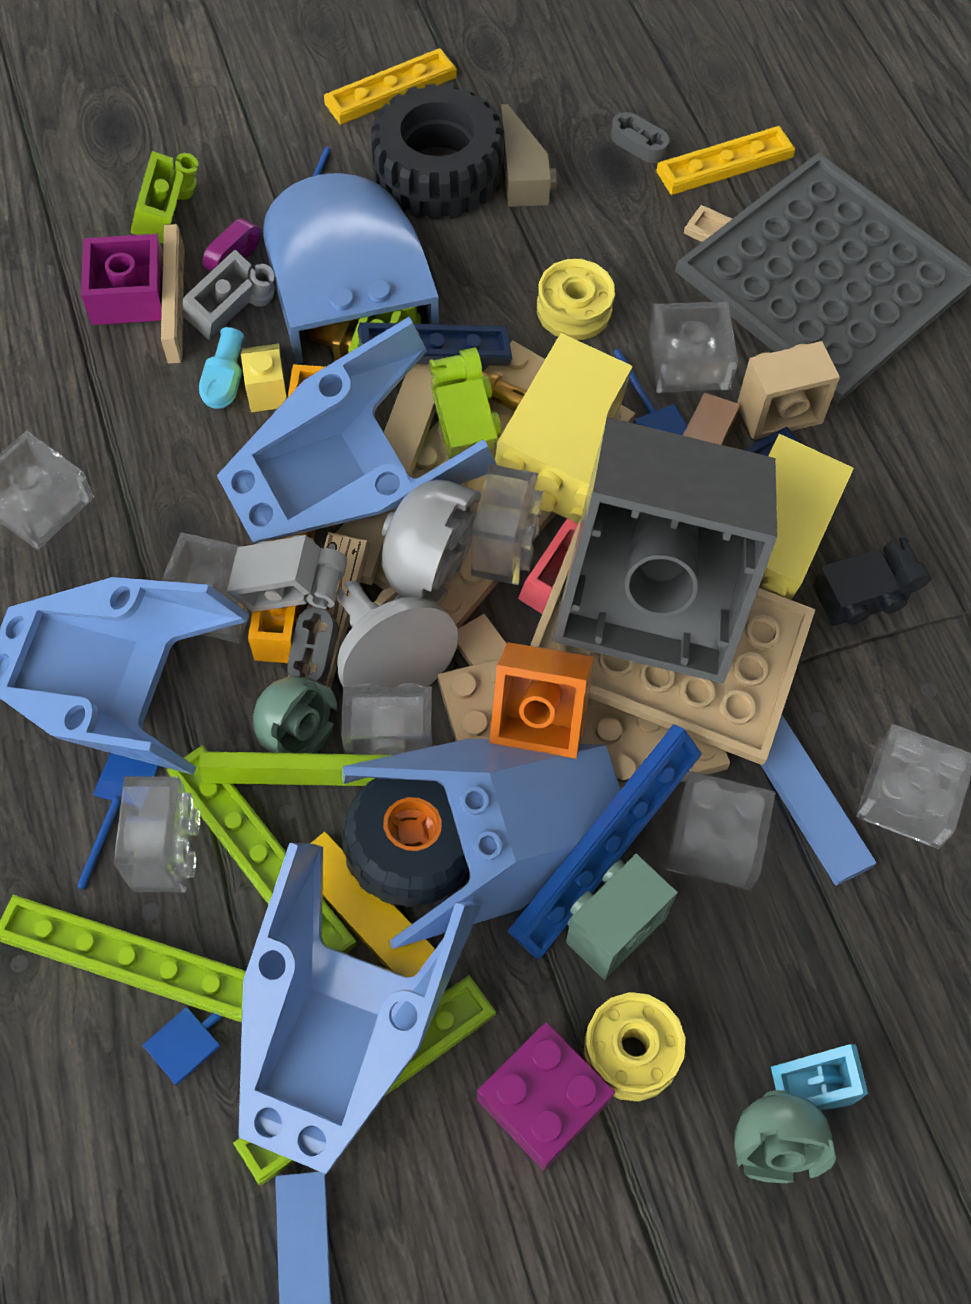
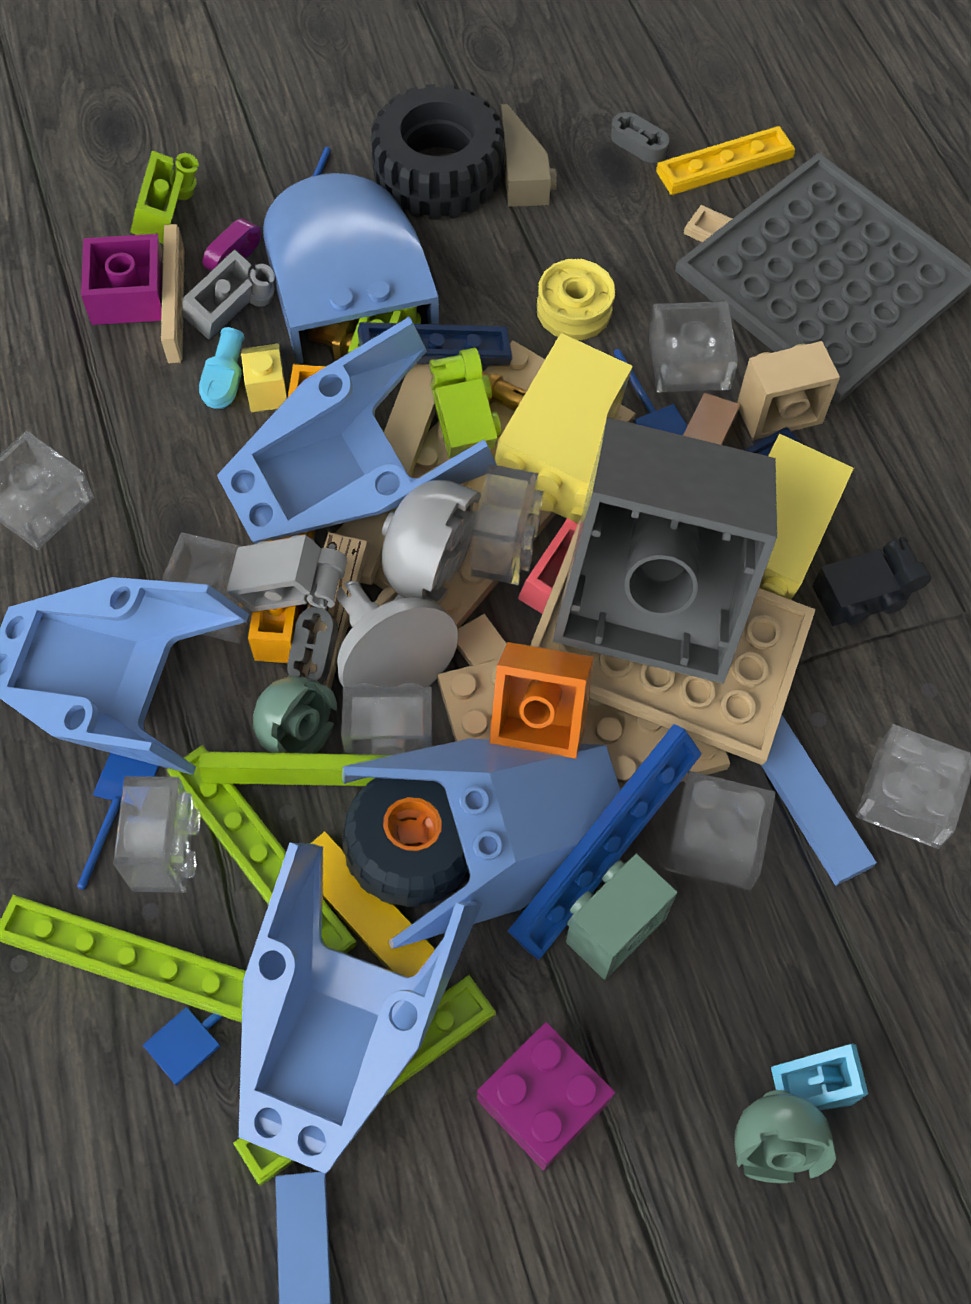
(378, 89): yellow tile -> none
(640, 1018): light yellow wheel -> none

